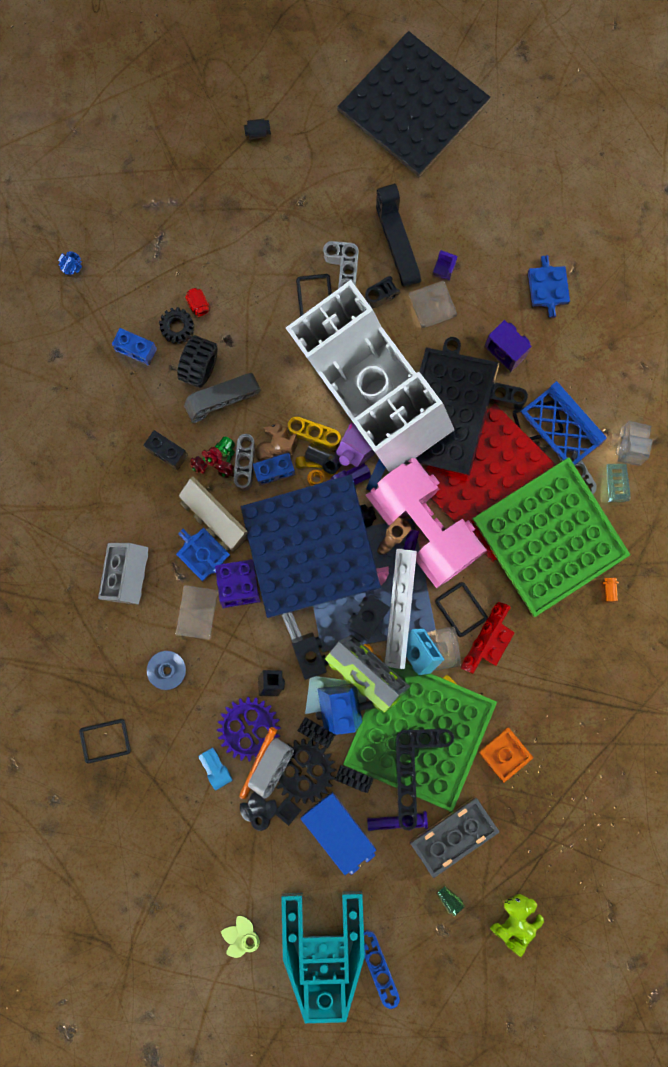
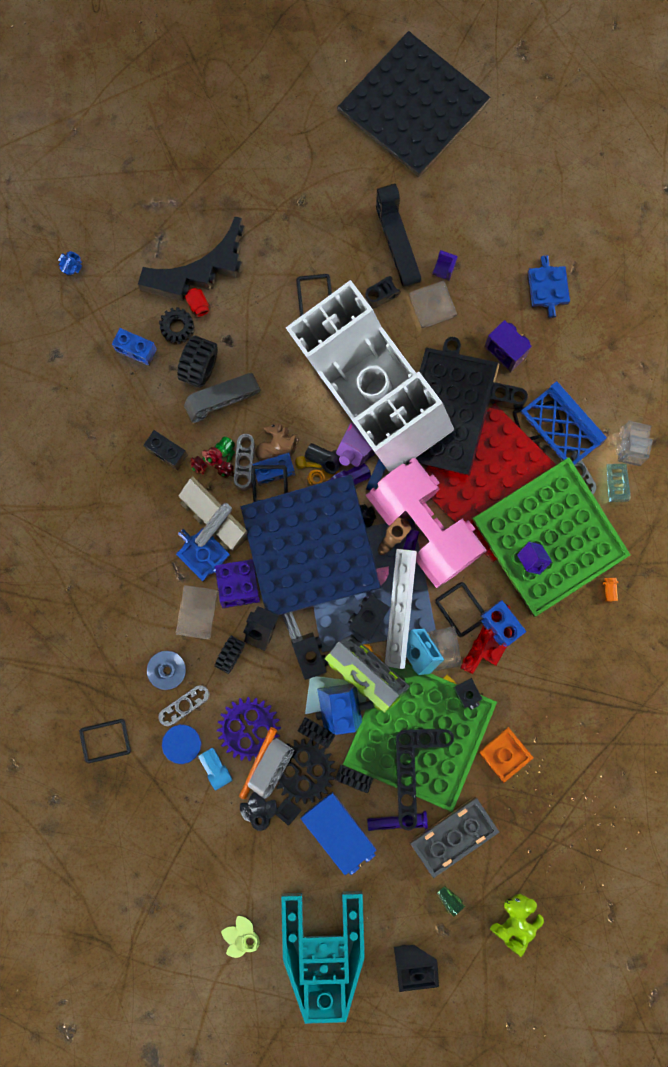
(123, 573): light grey slope -> none
(175, 718): none -> light grey beam
(181, 744): none -> blue tile
(201, 273): none -> black arch
(213, 524): none -> light grey axle
(229, 654): none -> black tyre
(257, 128): black brick -> none
(260, 628): none -> black brick
(268, 467): none -> black piece
(271, 683): black brick -> none
(308, 426): yellow beam -> none
(342, 259): light grey beam -> none
(382, 967): blue beam -> none
(415, 968): none -> black slope
(461, 691): none -> black brick
(507, 619): none -> blue brick
(534, 558): none -> dark purple panel

